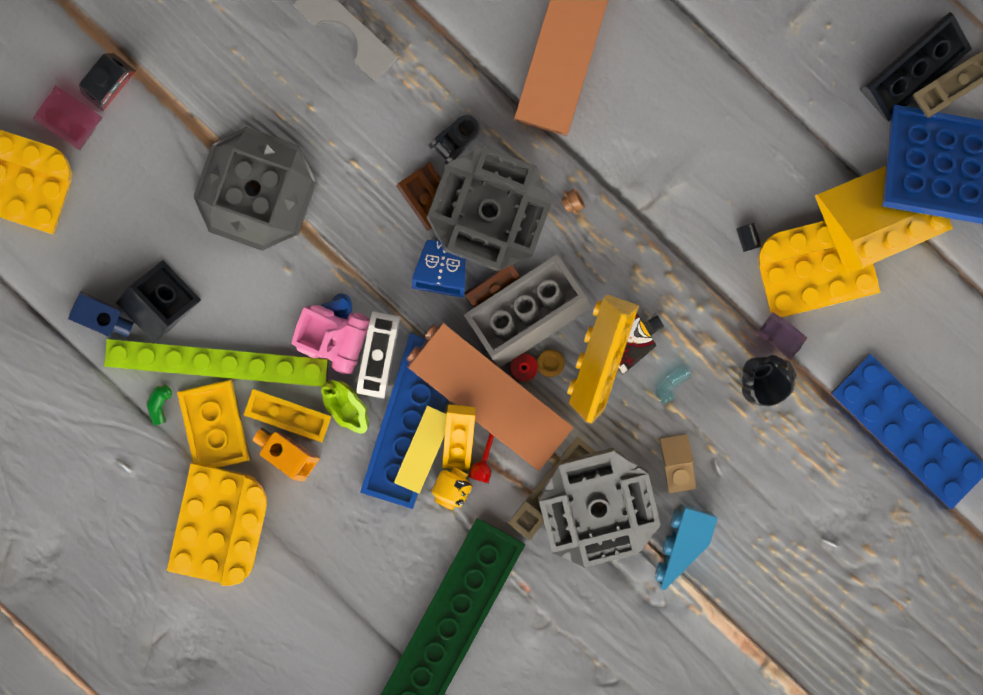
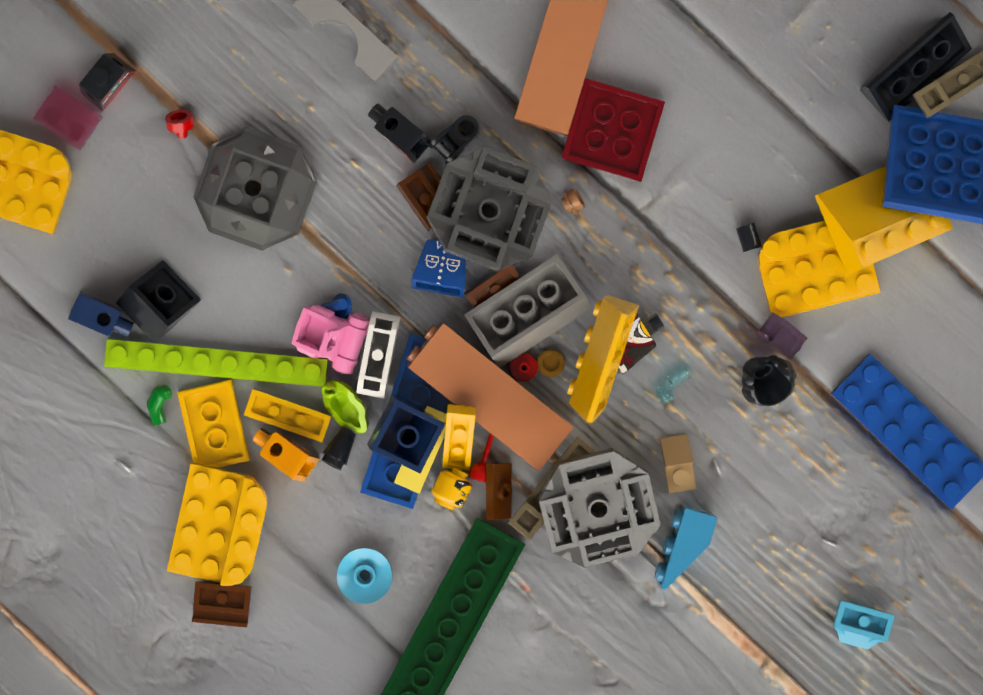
(180, 122): none -> red tile
(221, 604): none -> reddish brown plate
(339, 449): none -> black cone
(354, 586): none -> medium azure dish
(405, 138): none -> black torso
(405, 434): none -> dark blue slope
(498, 491): none -> reddish brown plate
(613, 130): none -> dark red plate
(861, 624): none -> medium azure slope

